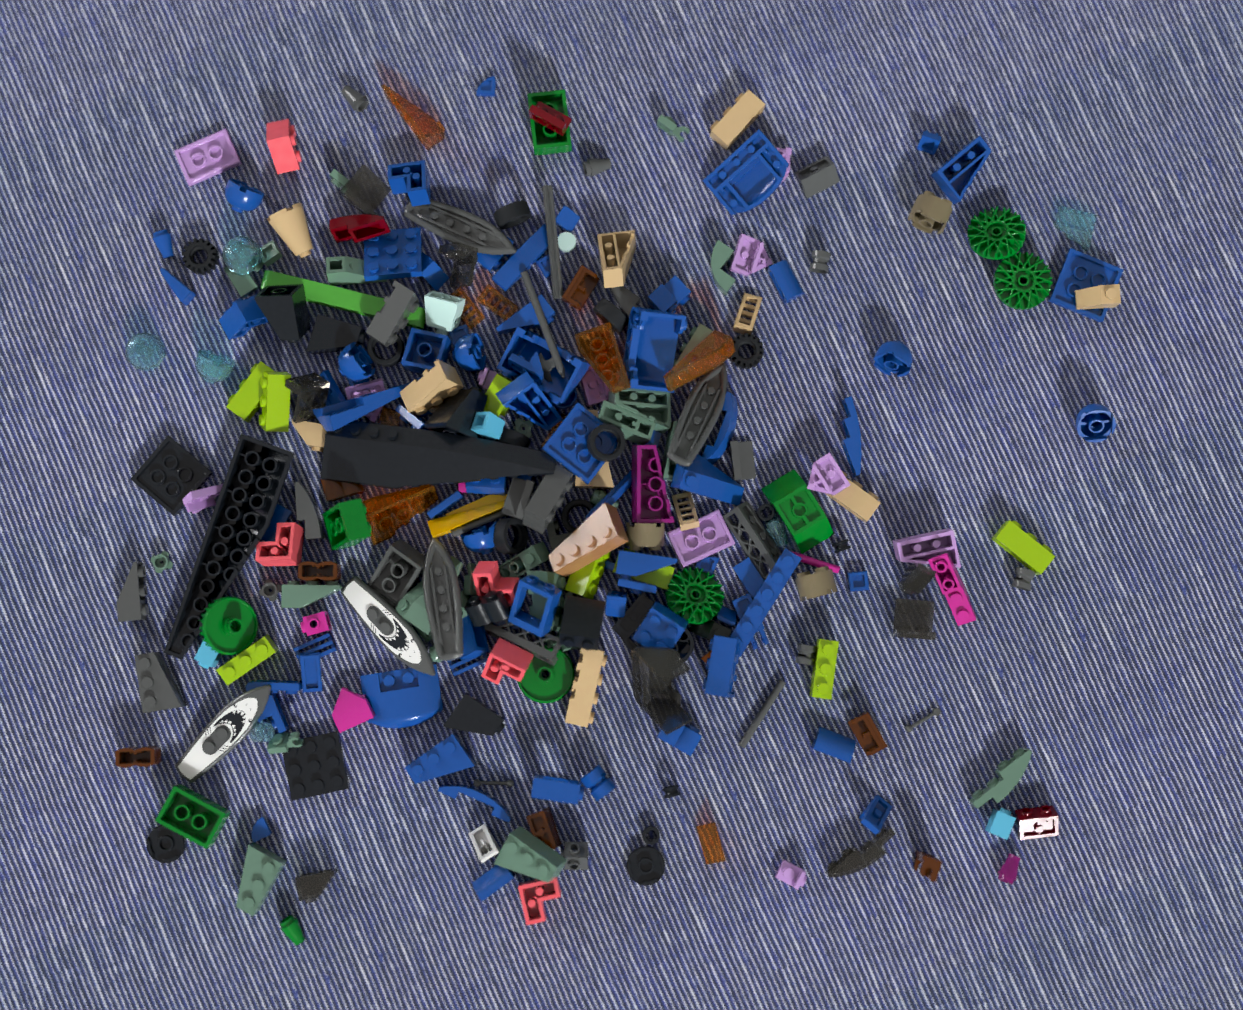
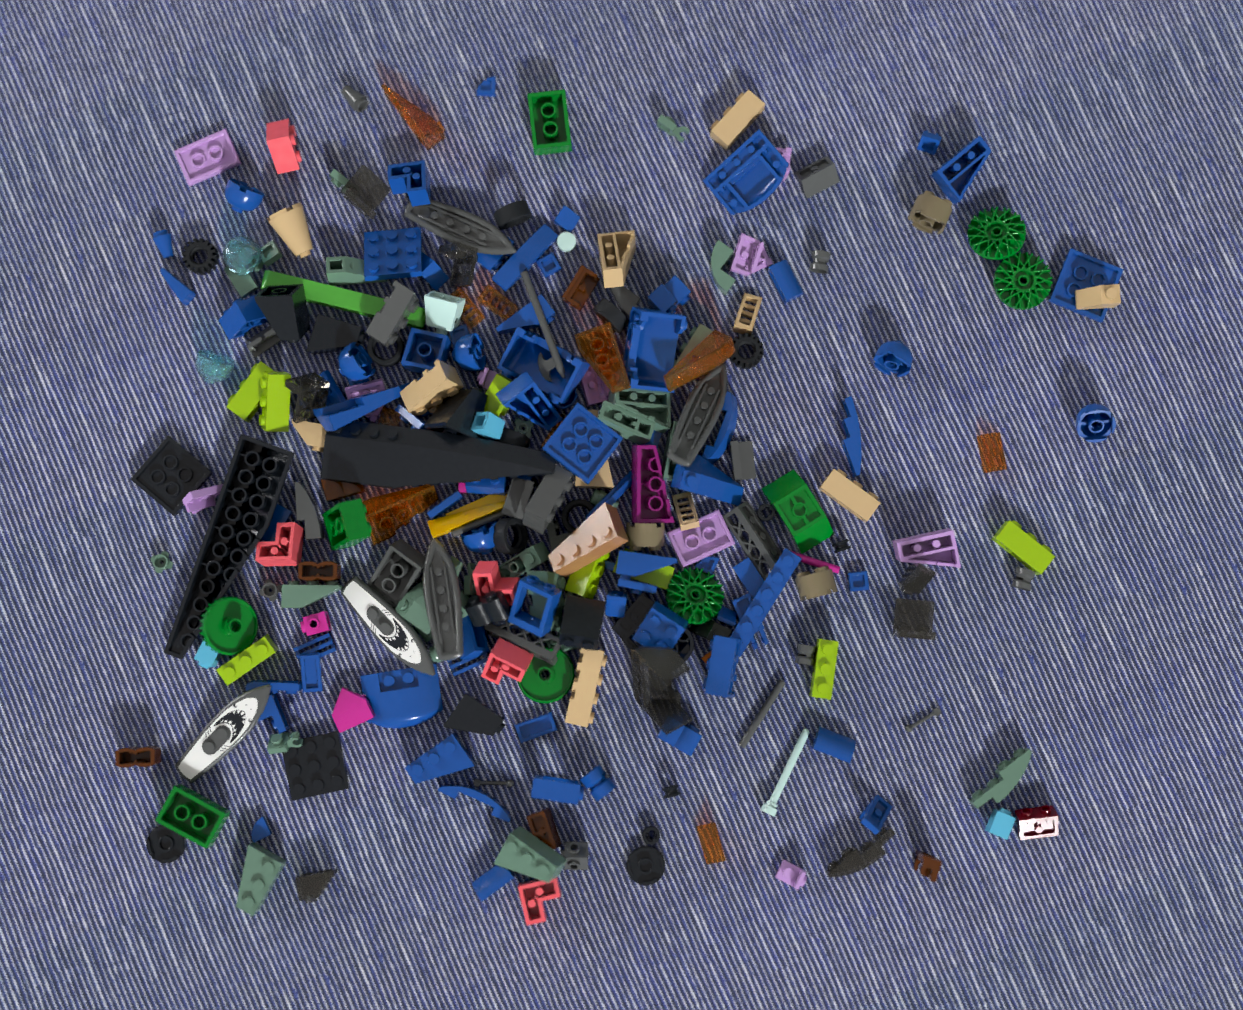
(131, 601): dark grey slope -> none
(145, 351): clear light blue cylinder -> none
(156, 684): dark grey wedge -> none
(262, 341): none -> dark grey hinge
(262, 732): clear light blue brick -> none
(292, 929): green cone -> none
(358, 227): dark red slope -> none
(484, 843): white slope -> none
(533, 367): blue slope -> none
(536, 727): none -> blue tile
(549, 118): dark red bracket -> none
(552, 241): dark grey axle -> none
(595, 166): dark grey cone -> none
(620, 442): black tyre -> none
(770, 806): none -> light aqua piece
(777, 531): clear light blue cone -> none
(827, 476): lavender slope -> none
(867, 734): reddish brown hinge -> none
(953, 589): dark pink slope -> none
(991, 452): none -> clear orange slope
(1009, 869): magenta cone -> none
(1076, 225): clear light blue wing -> none

